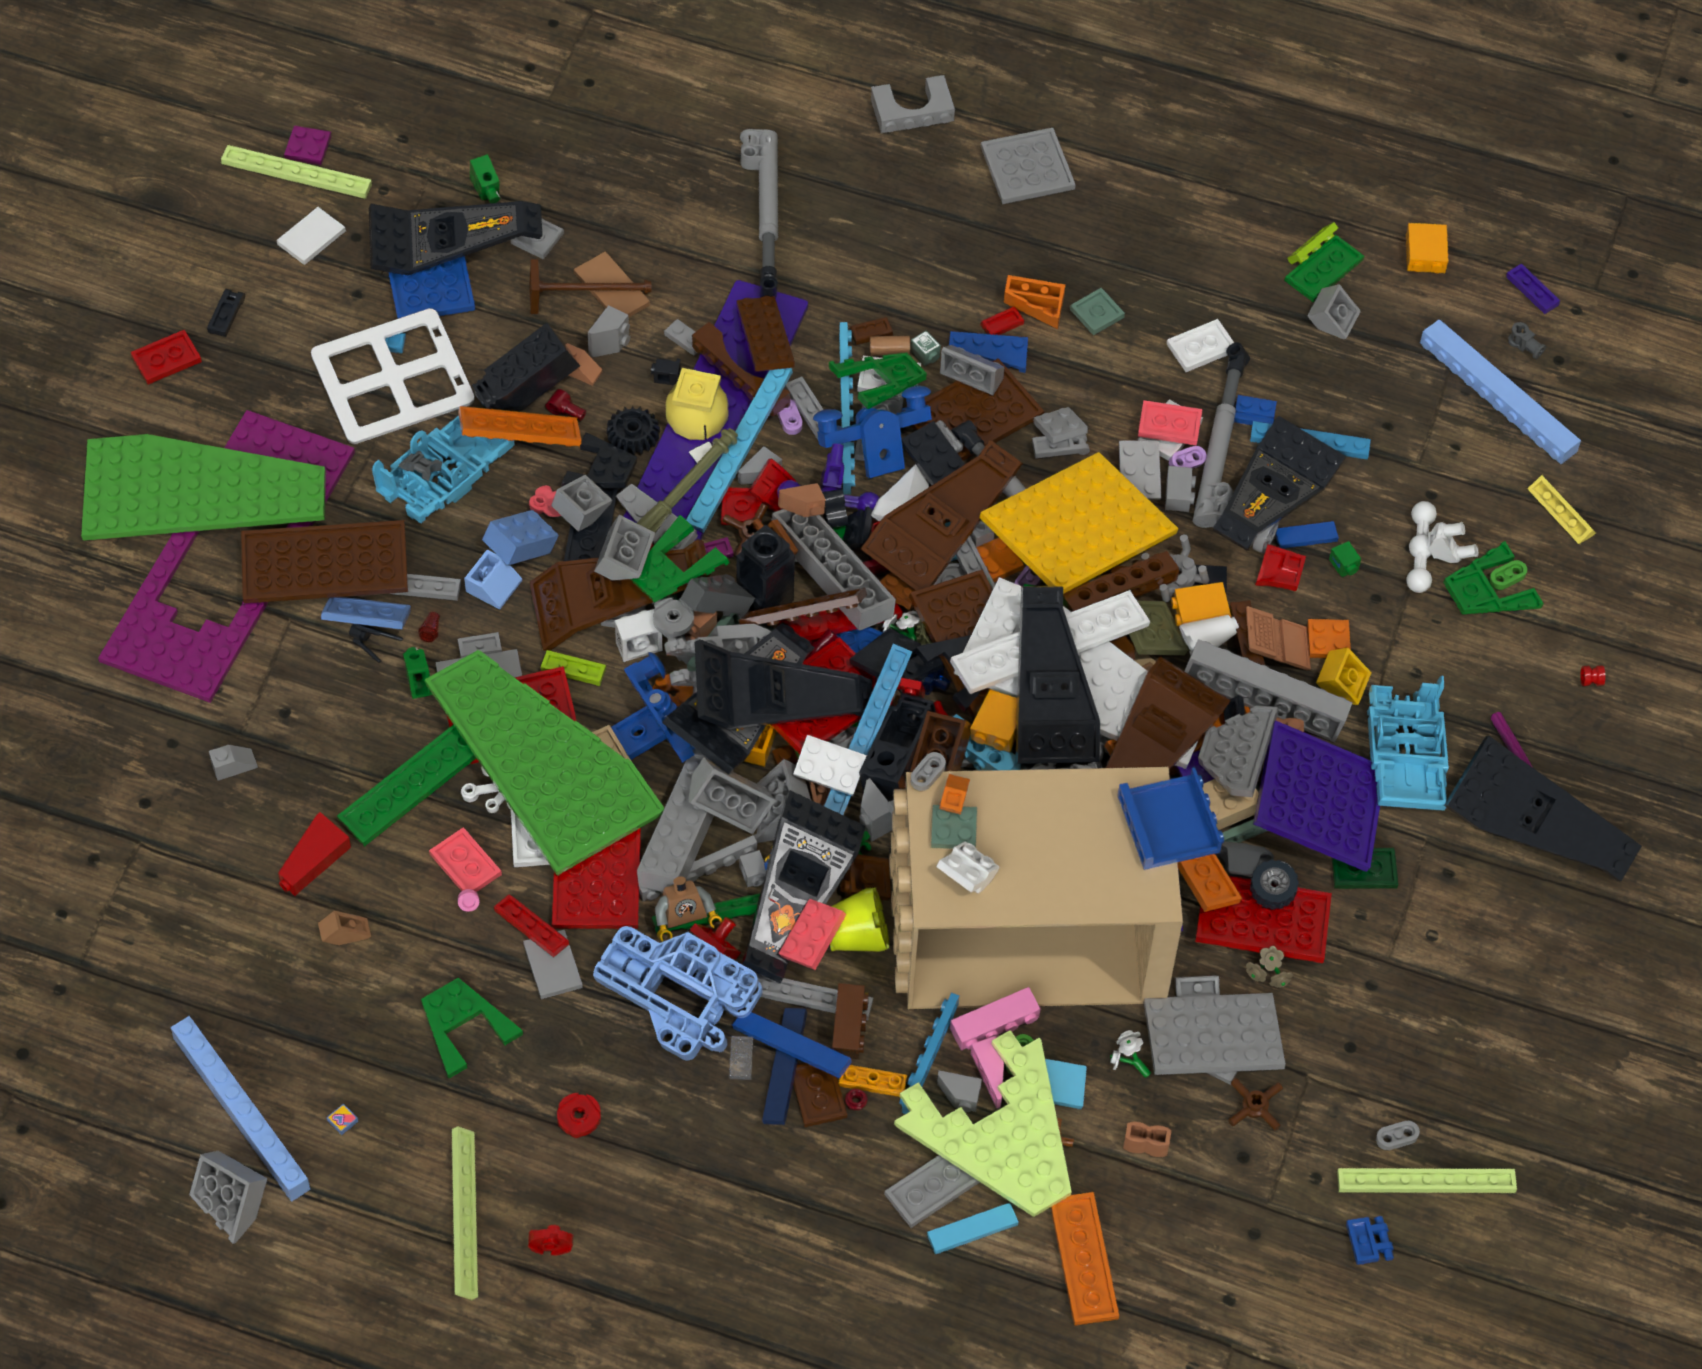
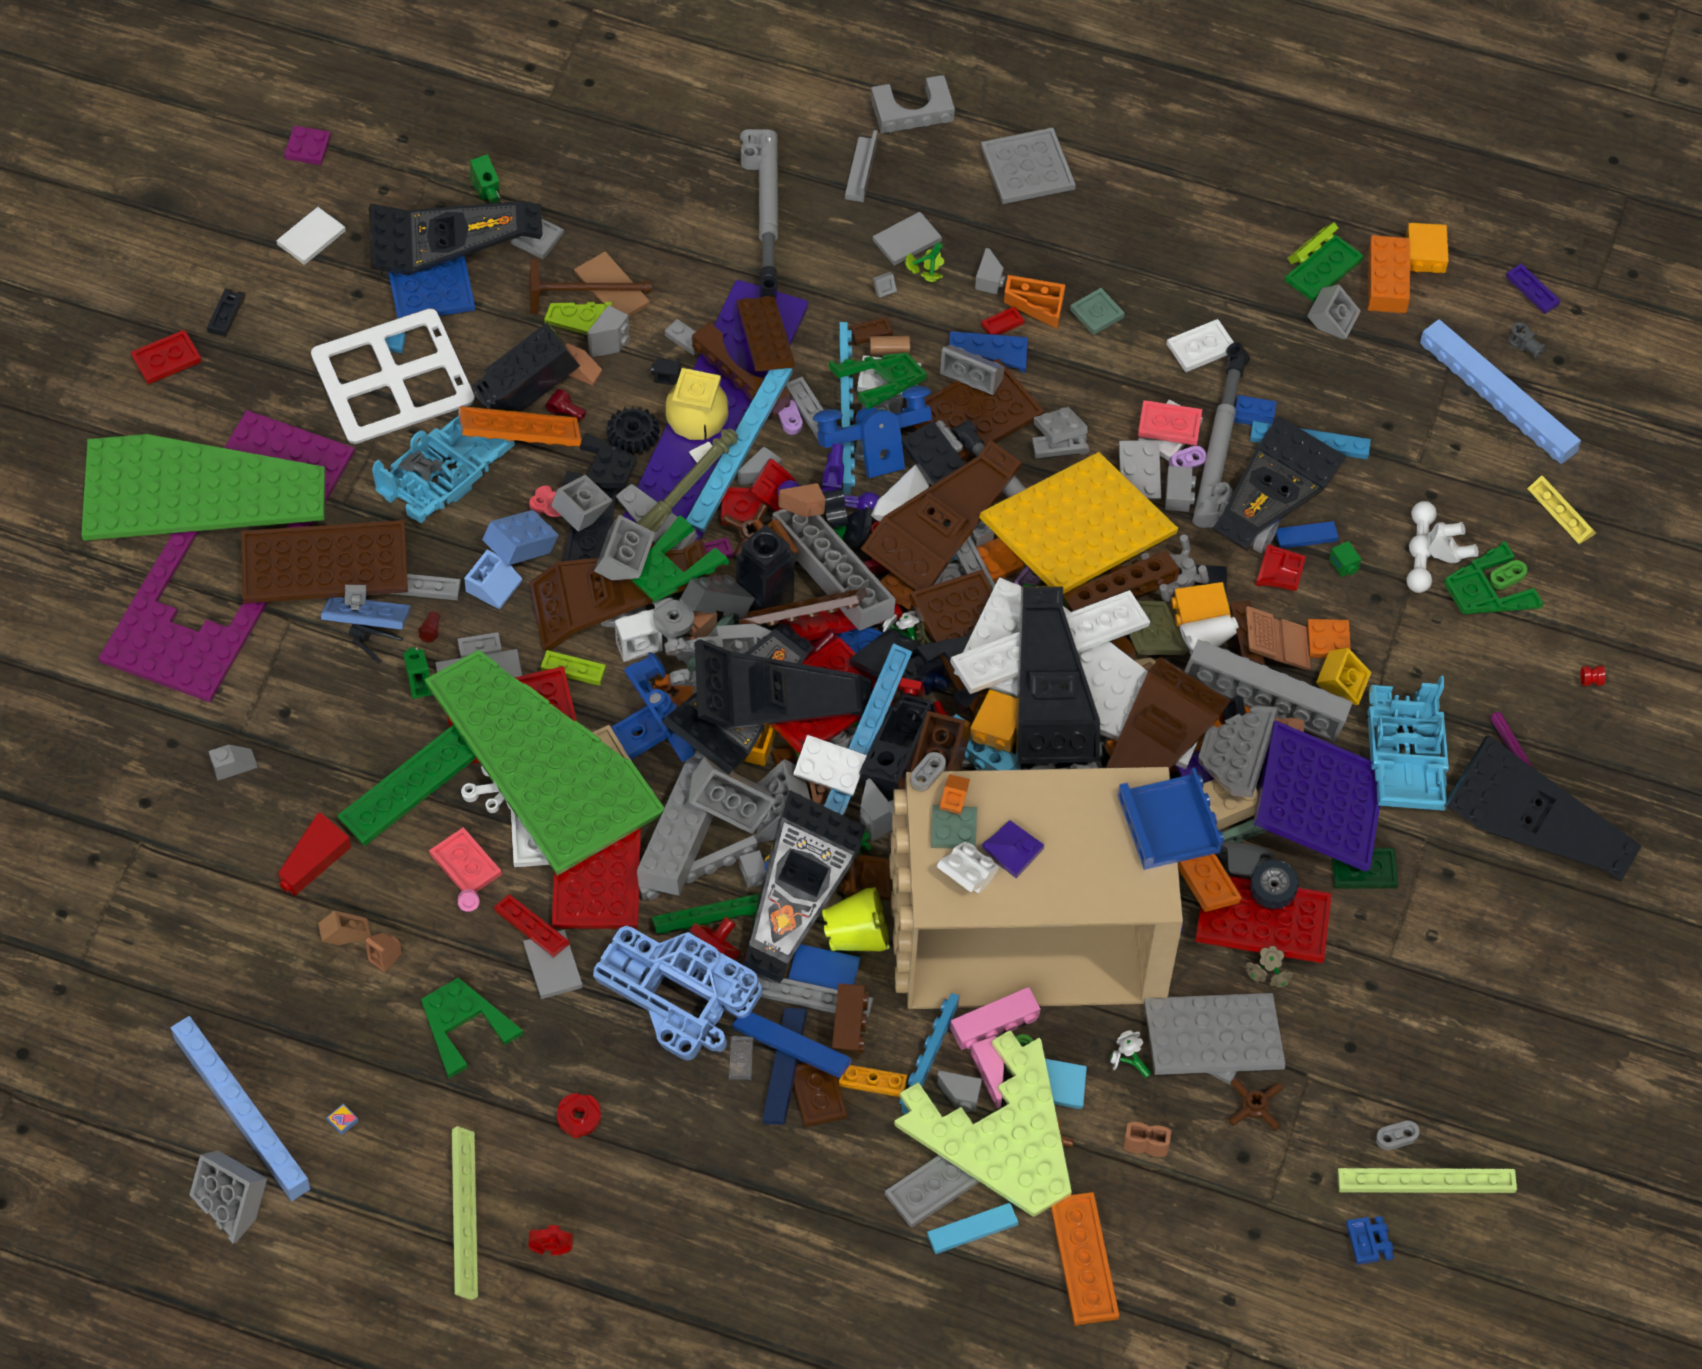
(296, 171): yellowish green plate -> none
(355, 596): none -> light grey tile
(383, 950): none -> nougat slope
(575, 316): none -> lime wing
(683, 904): torso -> none
(812, 934): coral plate -> none
(823, 967): none -> blue tile
(859, 1094): dark red plate -> none
(861, 168): none -> light grey panel
(884, 284): none -> light grey tile
(907, 237): none -> light grey tile
(925, 348): sand green brick -> none
(931, 260): none -> lime plant
(990, 274): none -> light grey slope
(1013, 848): none -> dark purple plate
(1197, 985): light grey slope -> none
(1388, 274): none -> orange brick

